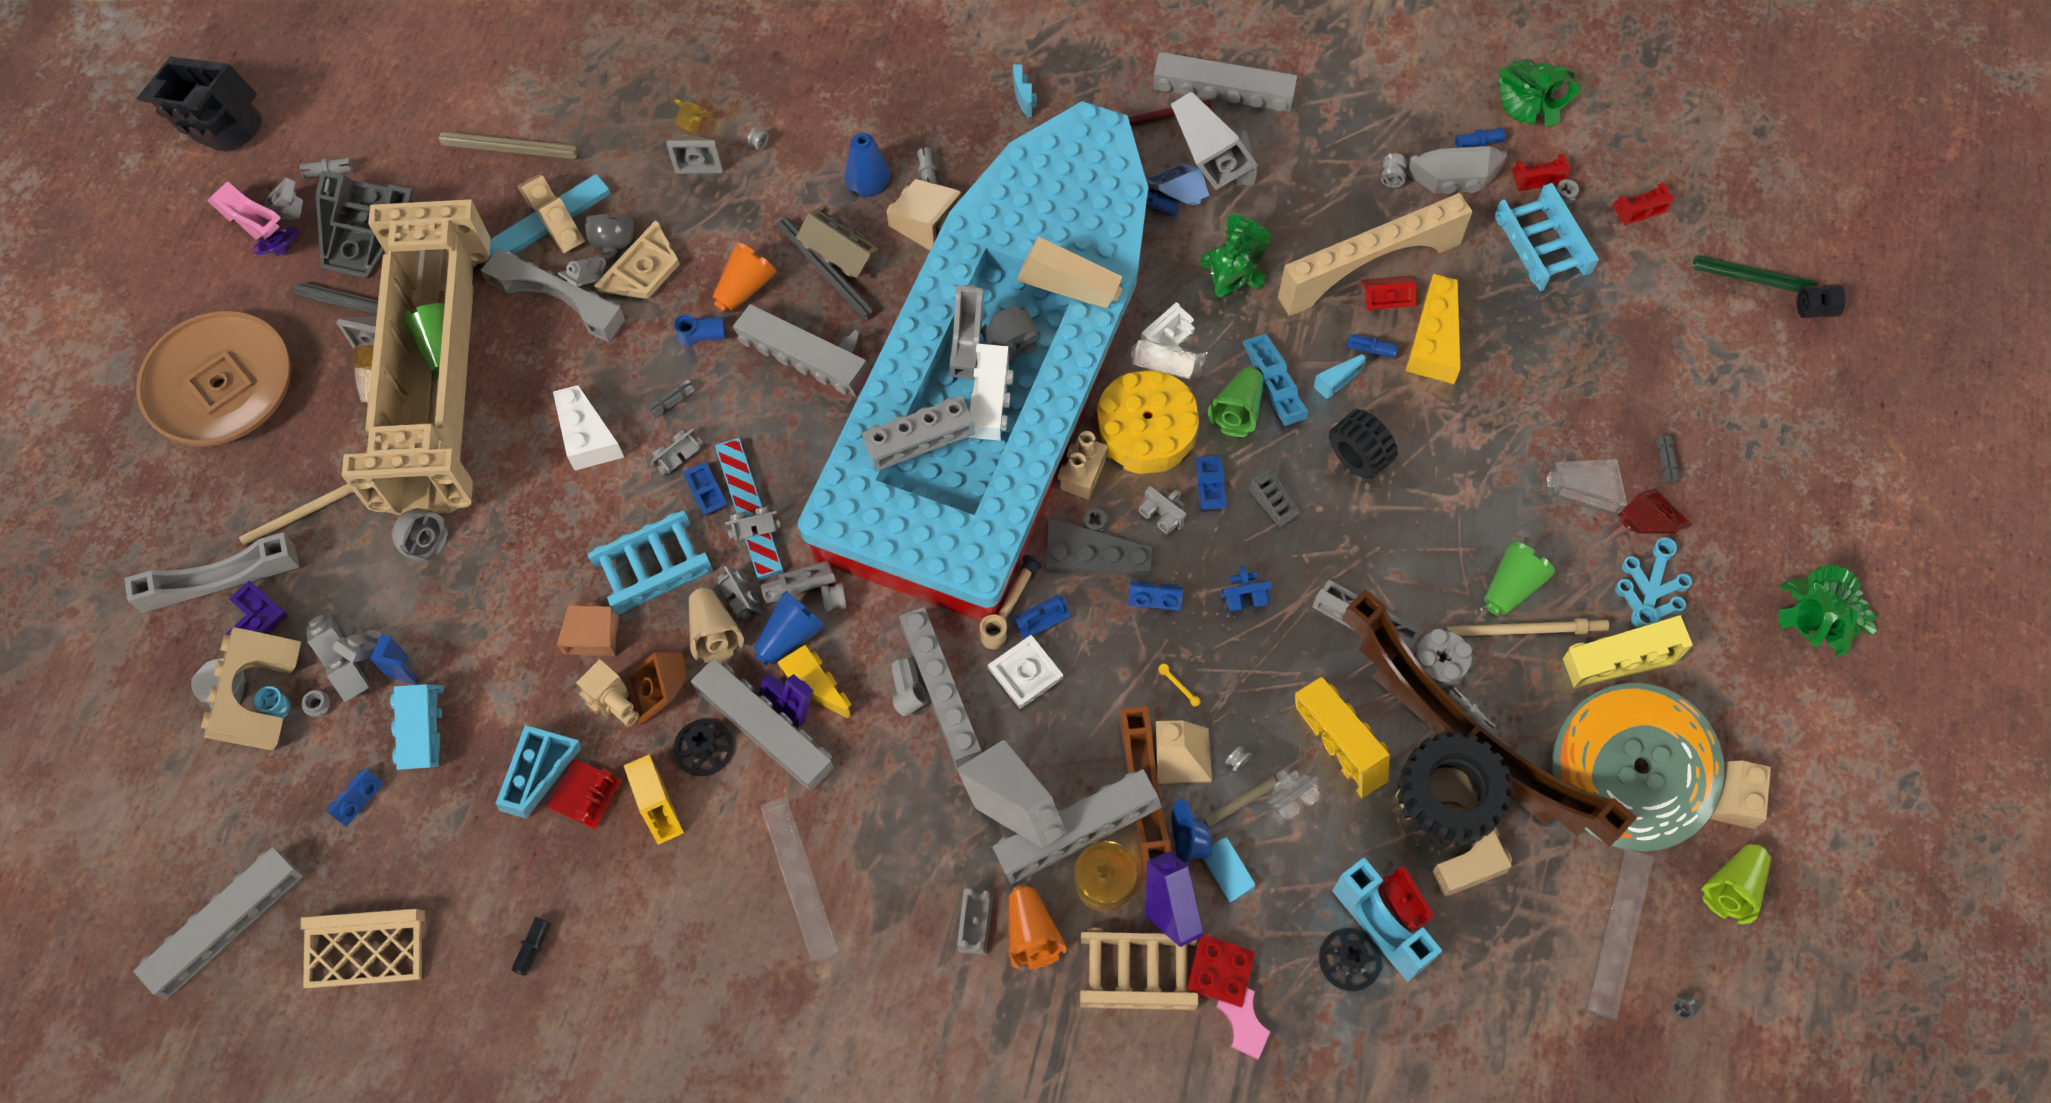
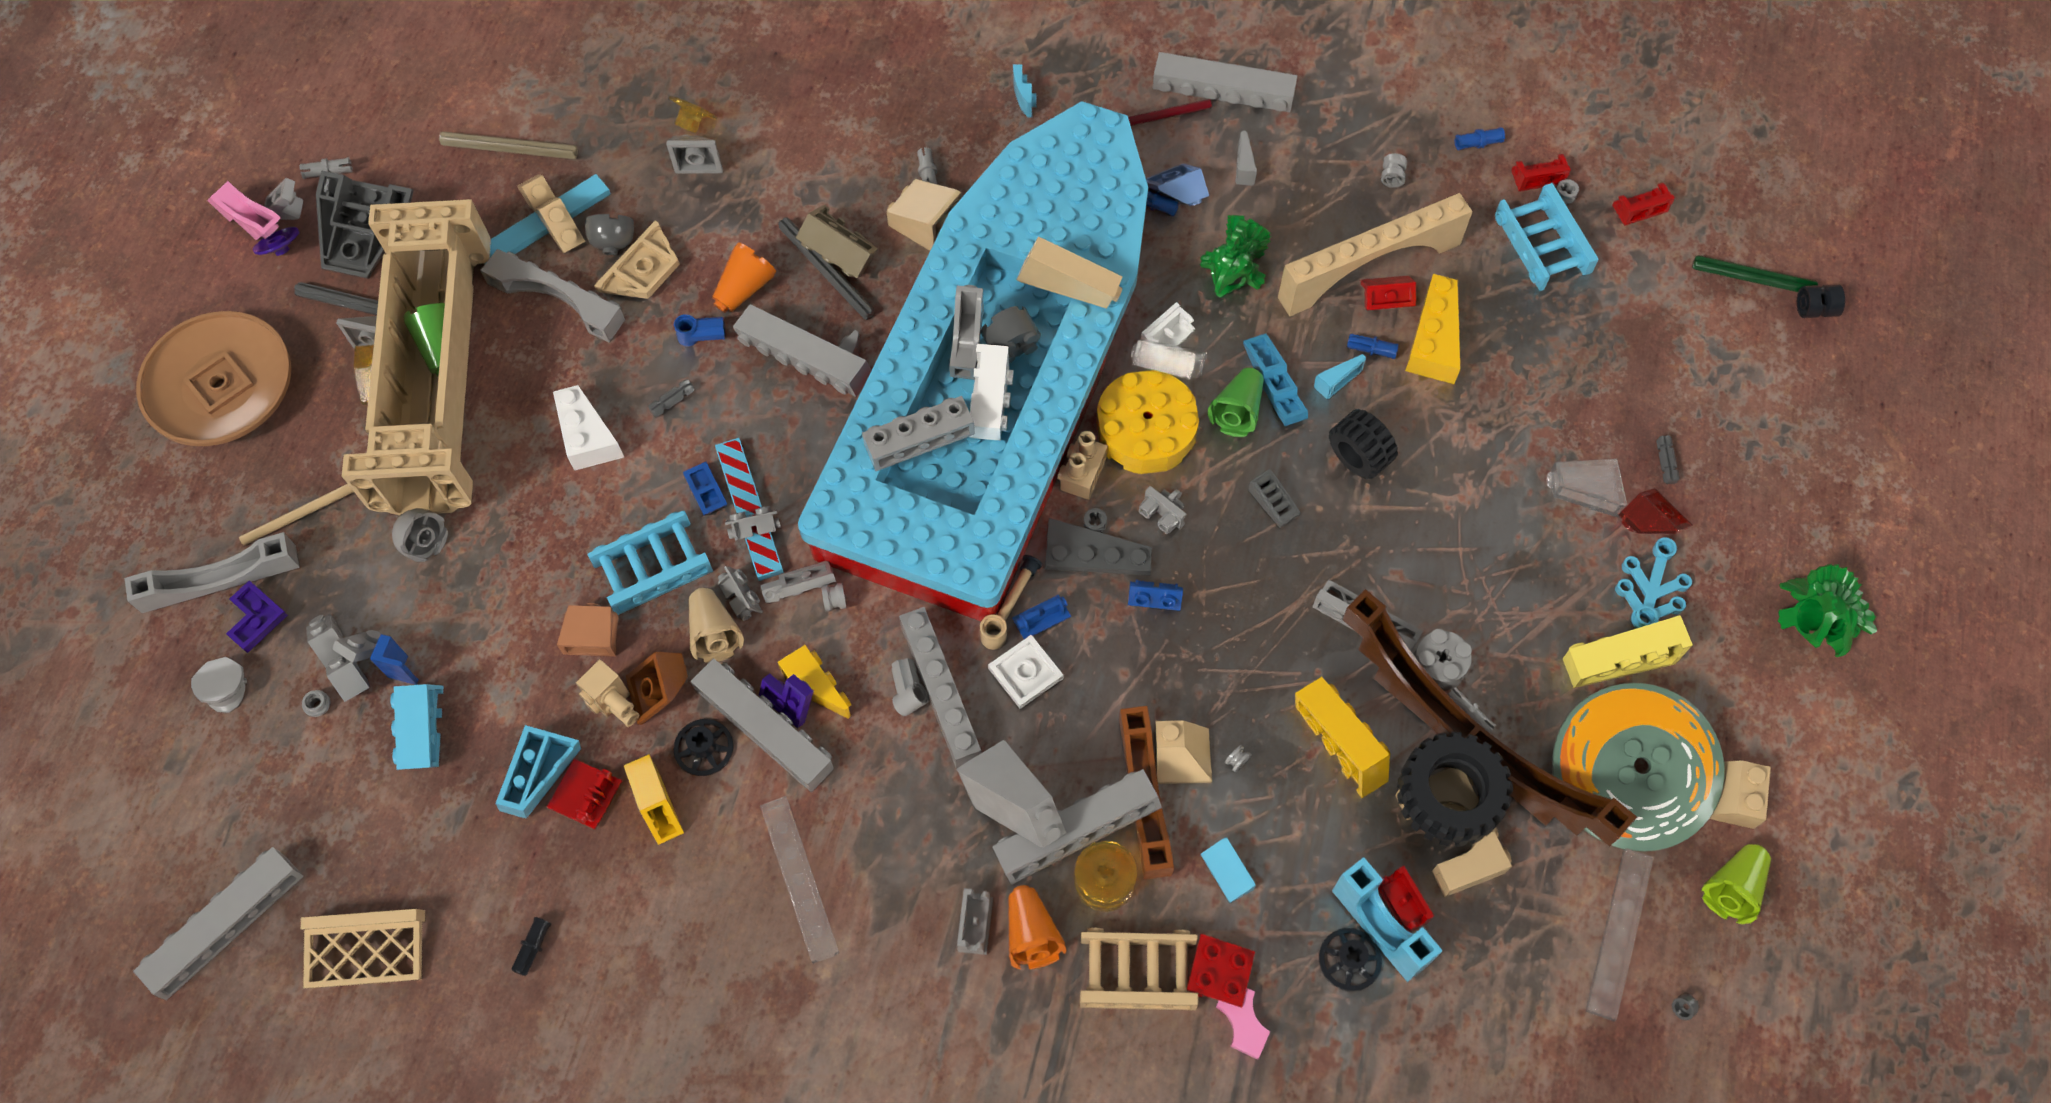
(205, 102): black brick -> none
(227, 718): tan arch -> none
(272, 702): medium azure wheel -> none
(360, 791): blue hinge -> none
(584, 271): light grey hinge -> none
(683, 444): light grey hinge -> none
(757, 138): light grey bush -> none
(786, 630): blue cone -> none
(866, 167): blue cone -> none
(1164, 670): yellow hinge -> none
(1171, 899): dark purple slope -> none
(1190, 834): blue piece -> none
(1210, 482): blue slope -> none
(1212, 143): slope -> none
(1240, 802): dark tan bar -> none
(1258, 591): blue hips -> none
(1304, 787): clear hips -> none
(1457, 168): light grey wedge -> none
(1516, 578): bright green cone -> none
(1528, 91): green piece -> none
(1578, 626): tan bar -> none

